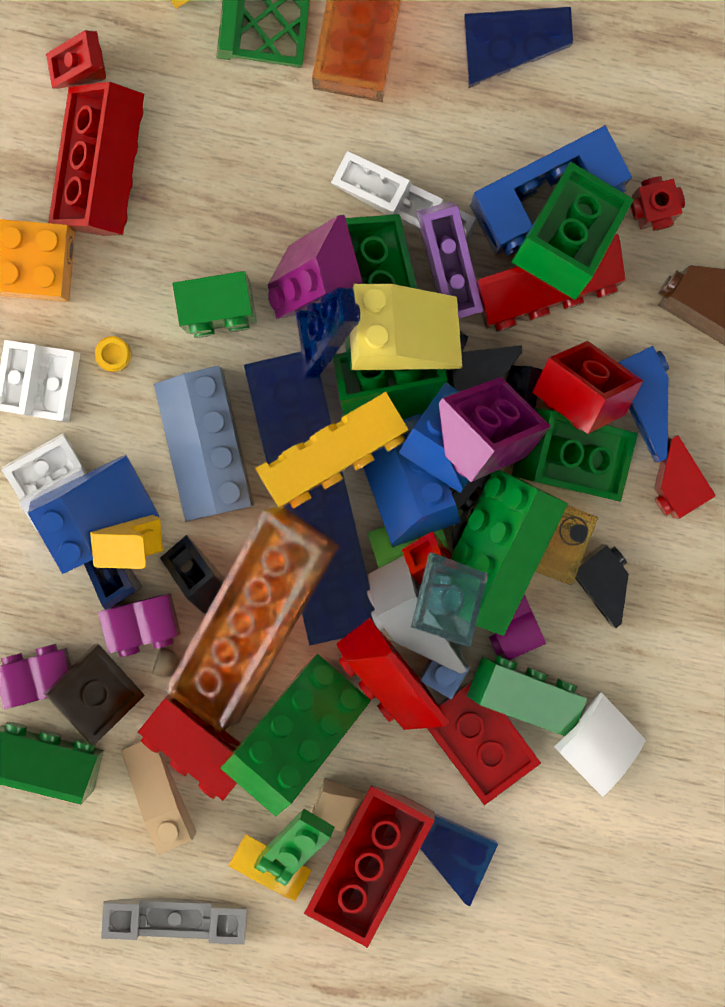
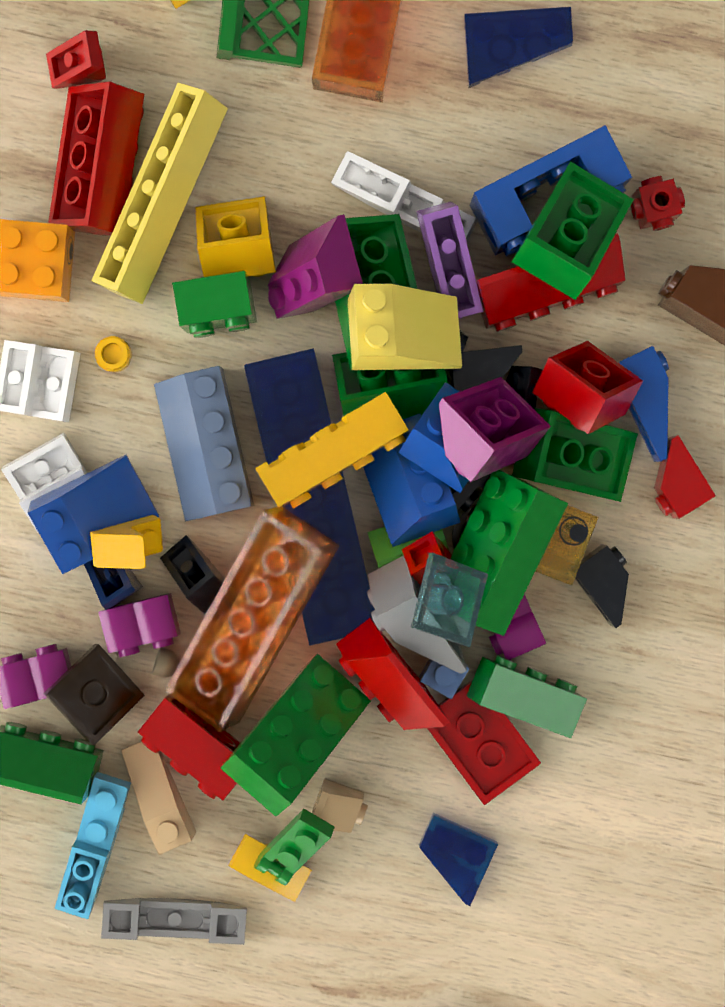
(93, 845): none -> medium azure slope
(160, 193): none -> light yellow brick
(235, 238): none -> yellow slope
(325, 328): clear blue wing -> none
(370, 864): red slope -> none
(601, 744): white slope -> none

